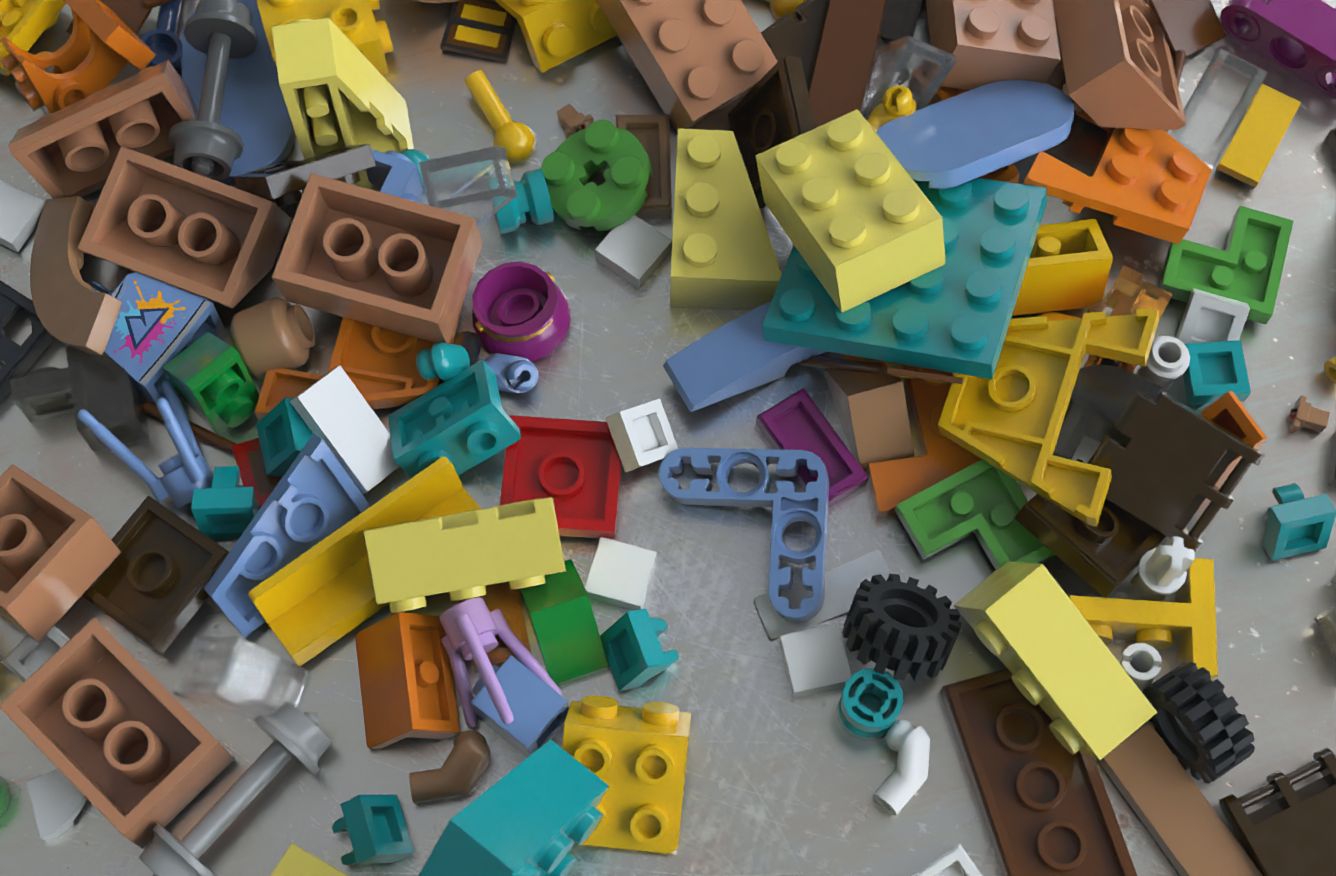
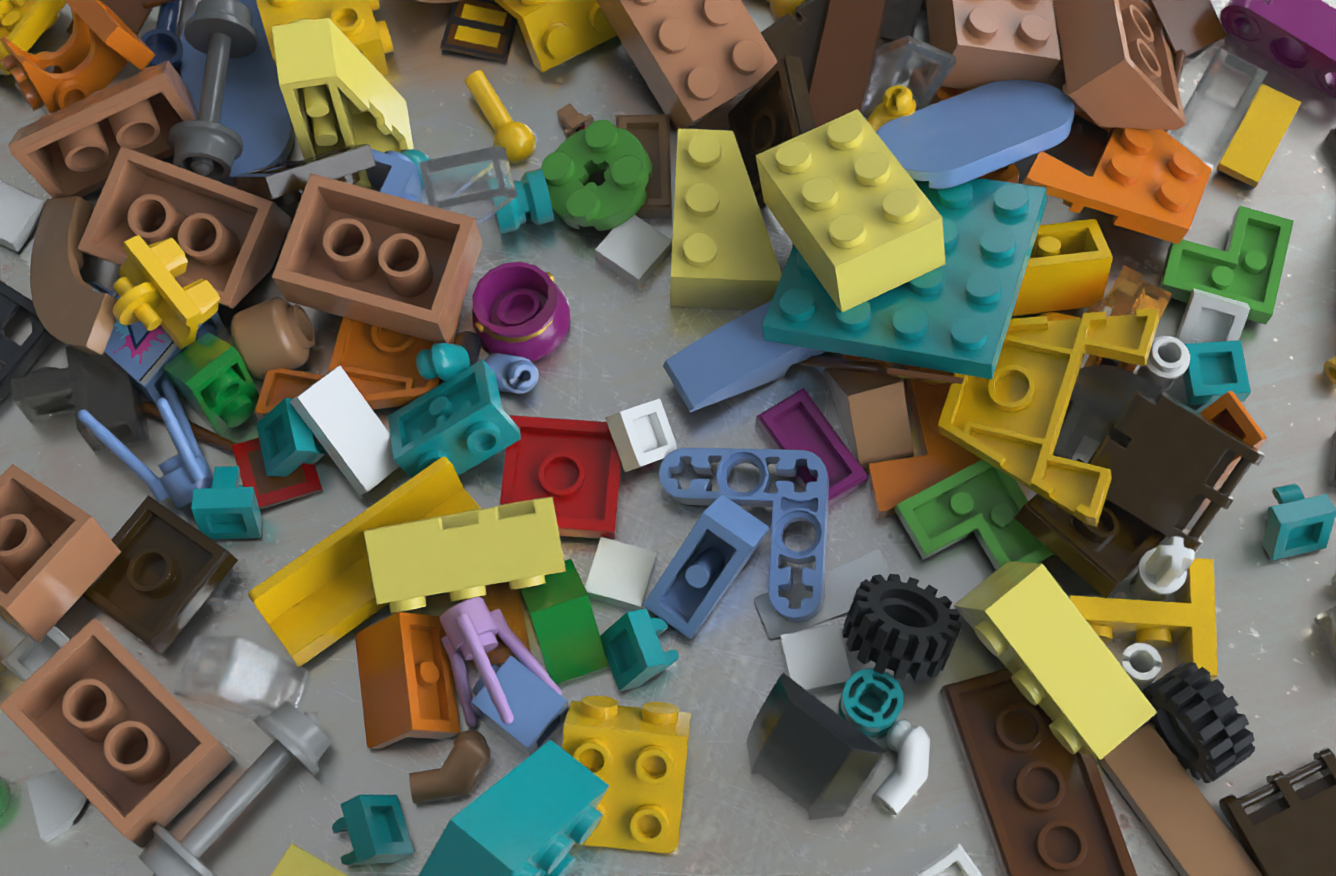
(155, 297): none -> yellow hips
(299, 513): medium blue wing -> none
(706, 565): none -> medium blue slope
(810, 751): none -> black slope
(1307, 416): medium nougat piece -> none

